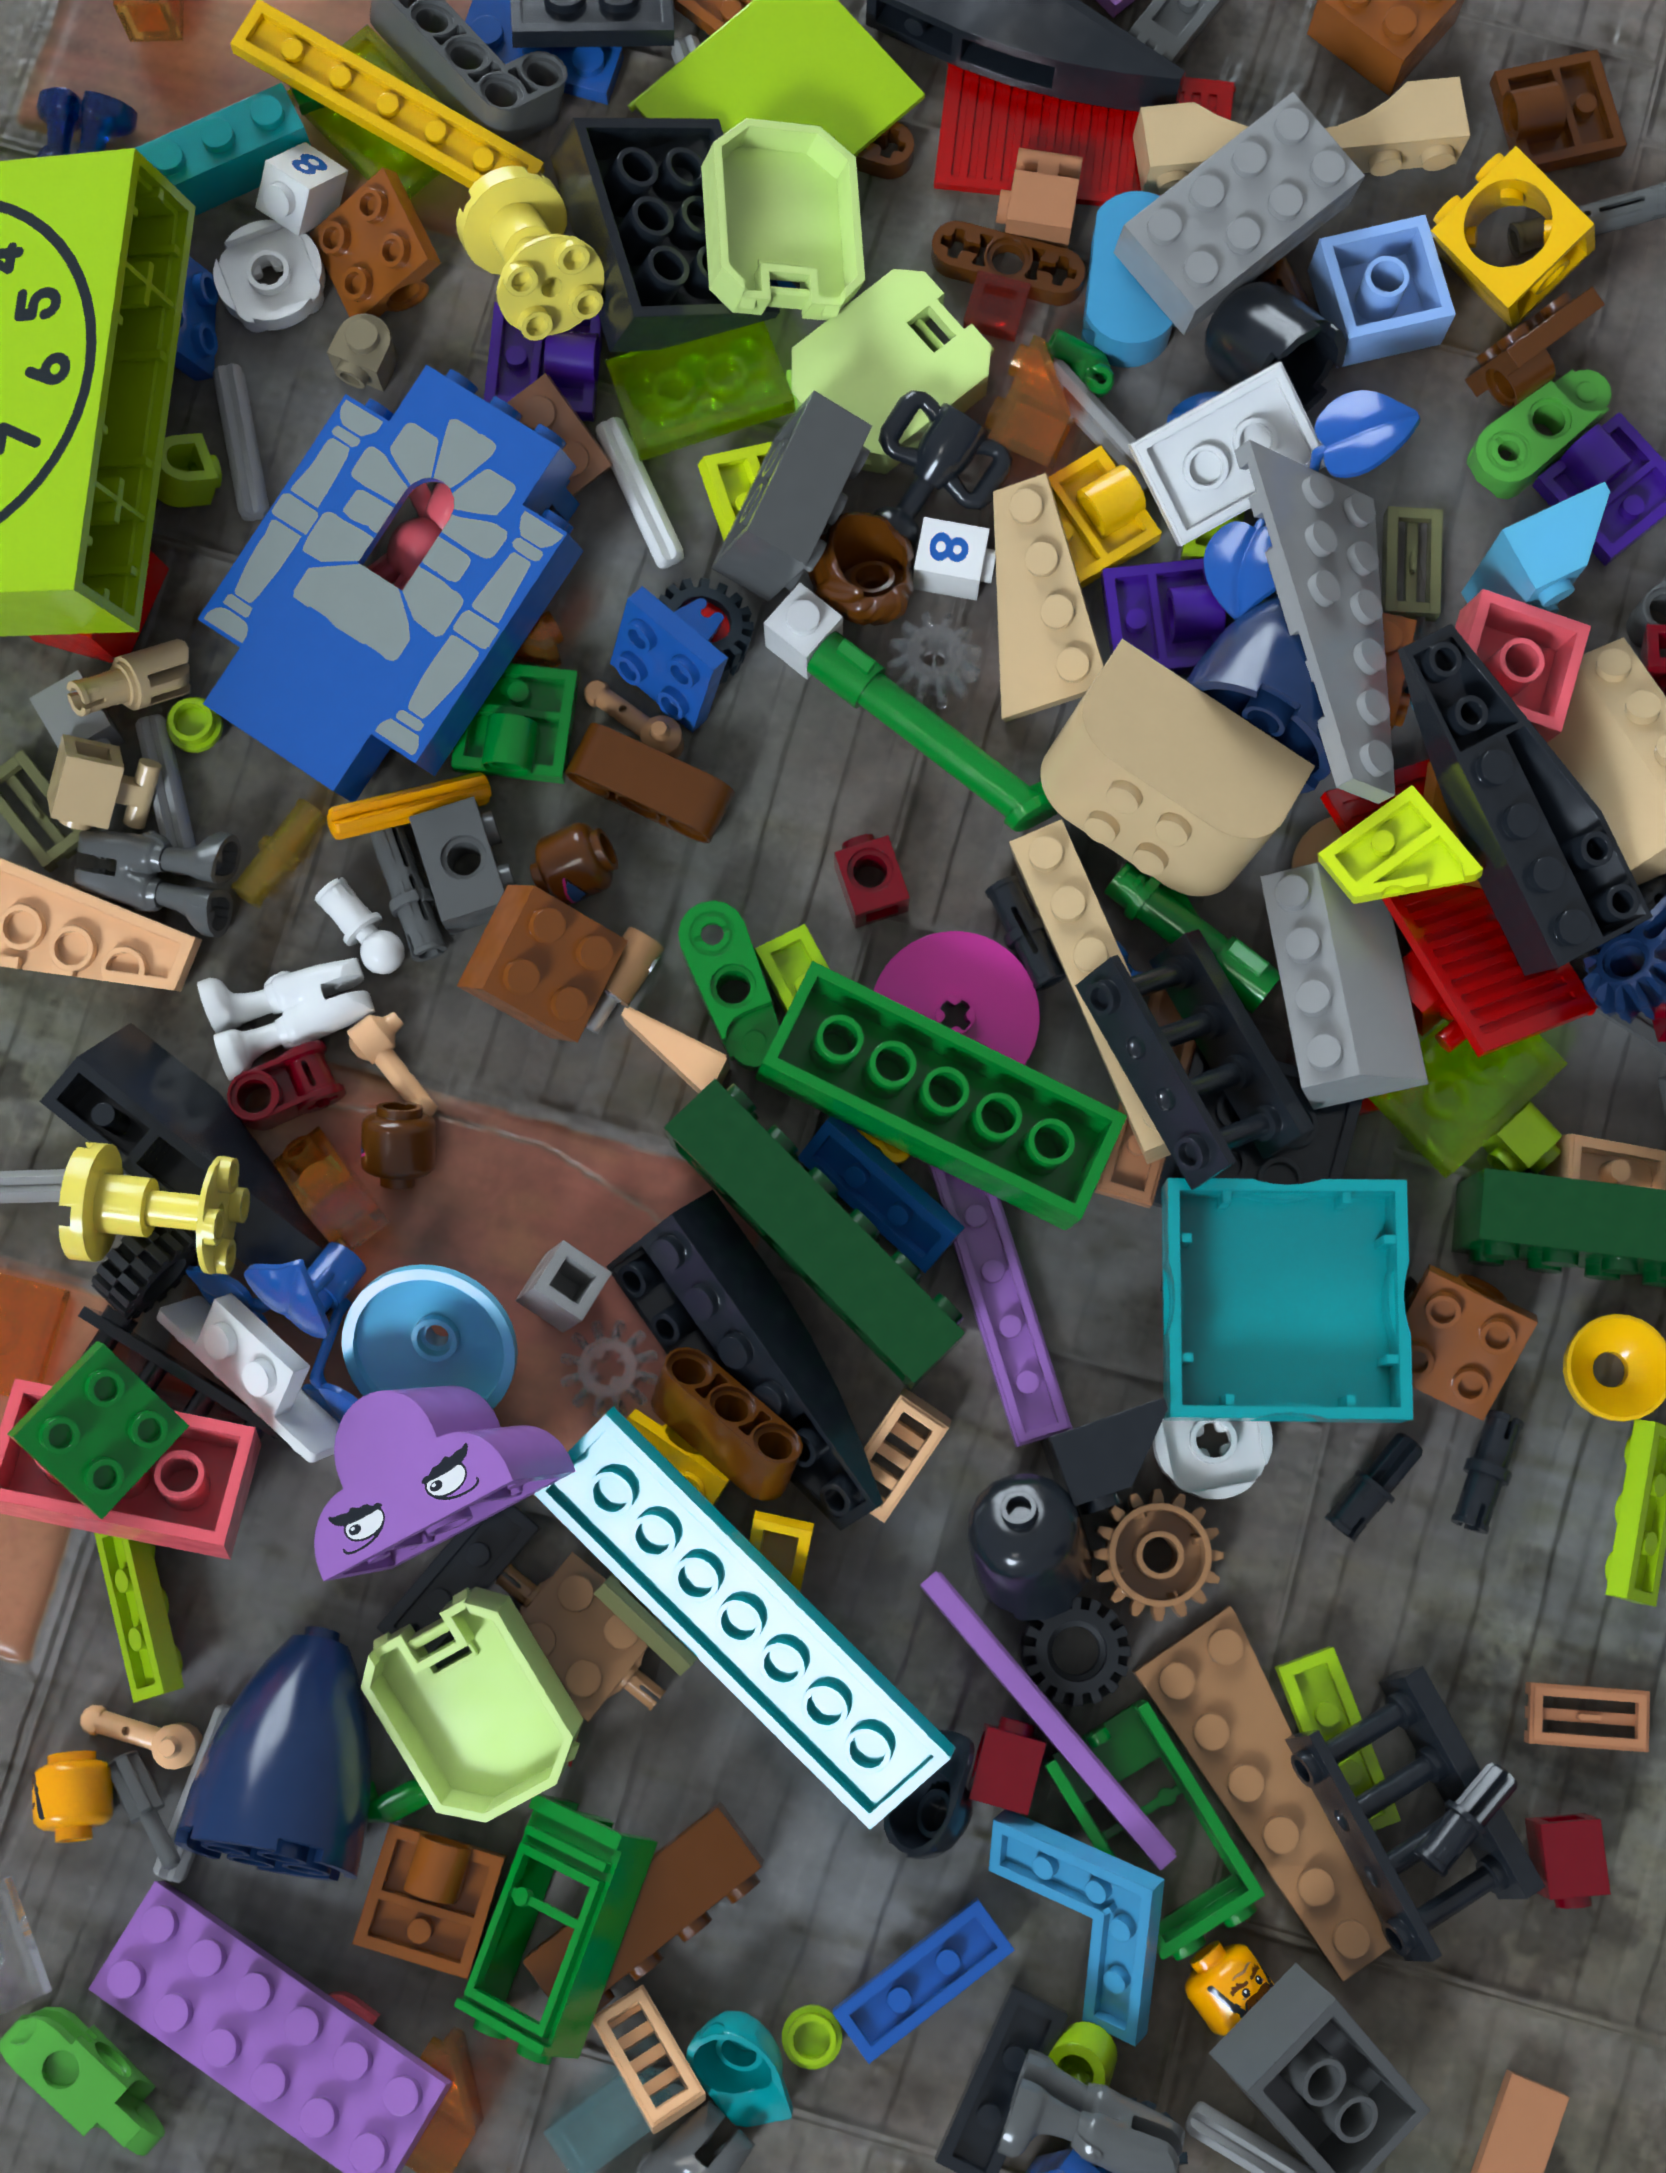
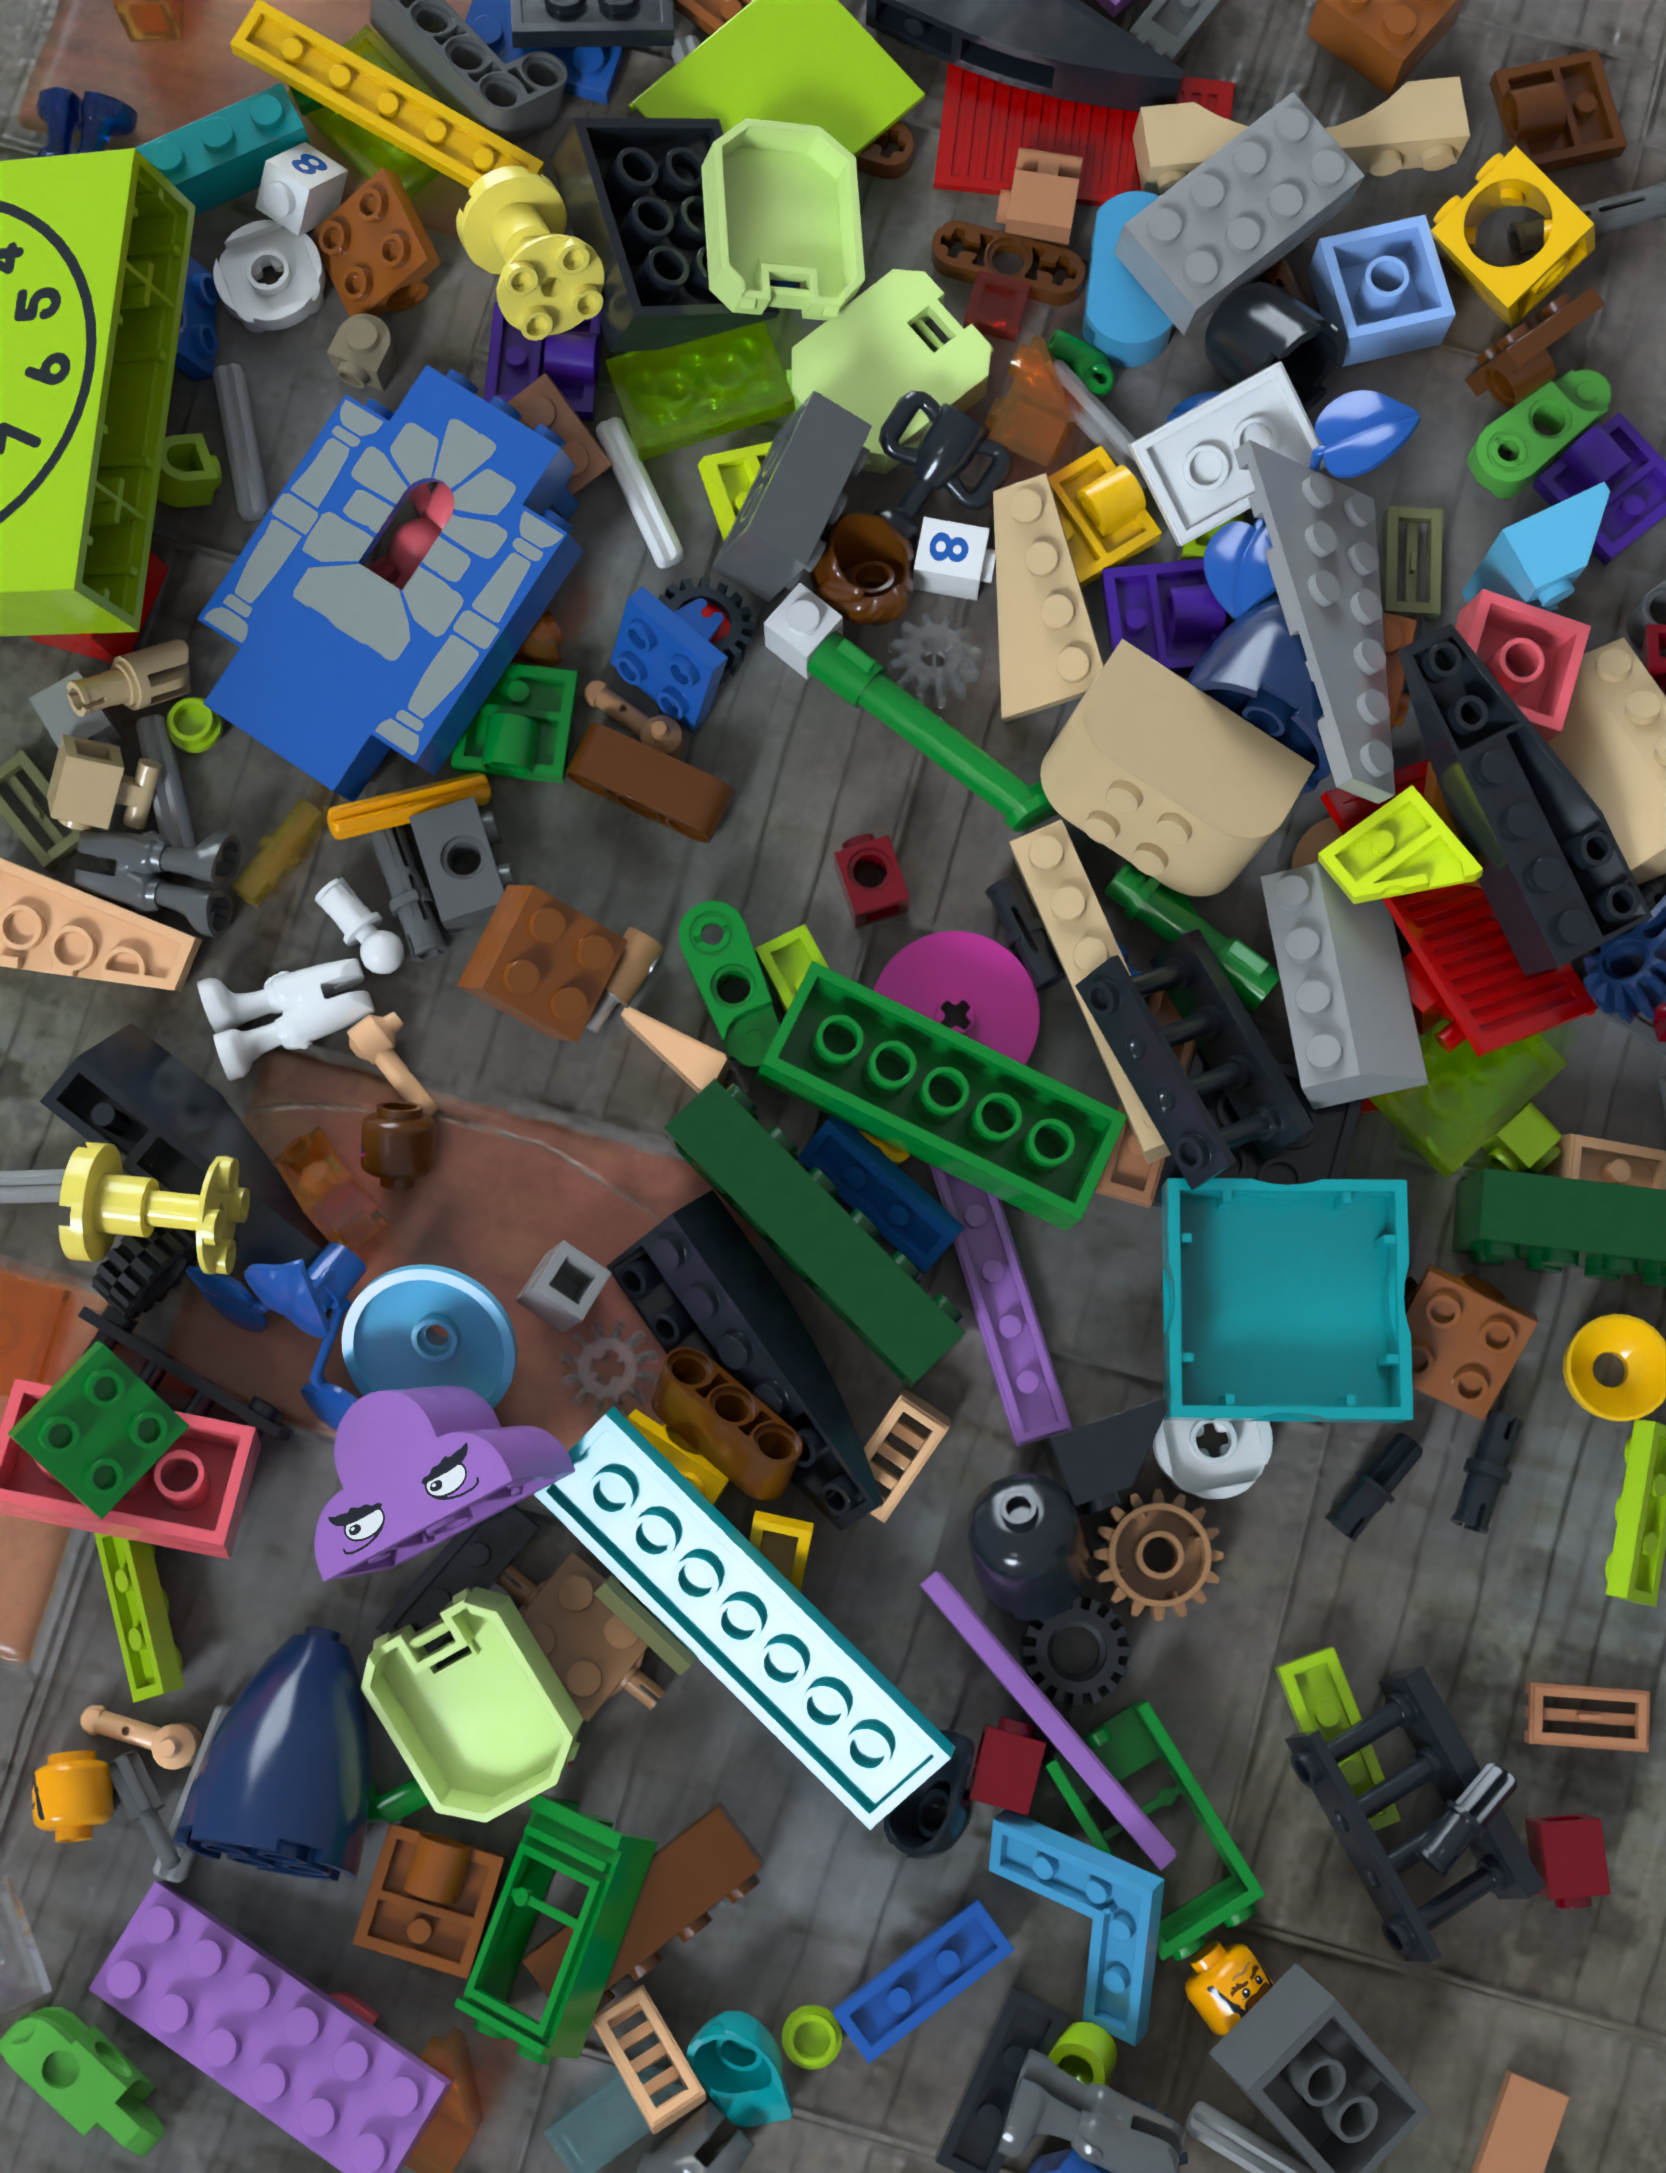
(255, 1367): white bracket -> none
(289, 1086): dark red piece -> none
(574, 863): reddish brown head -> none
(1236, 1737): medium nougat wing -> none

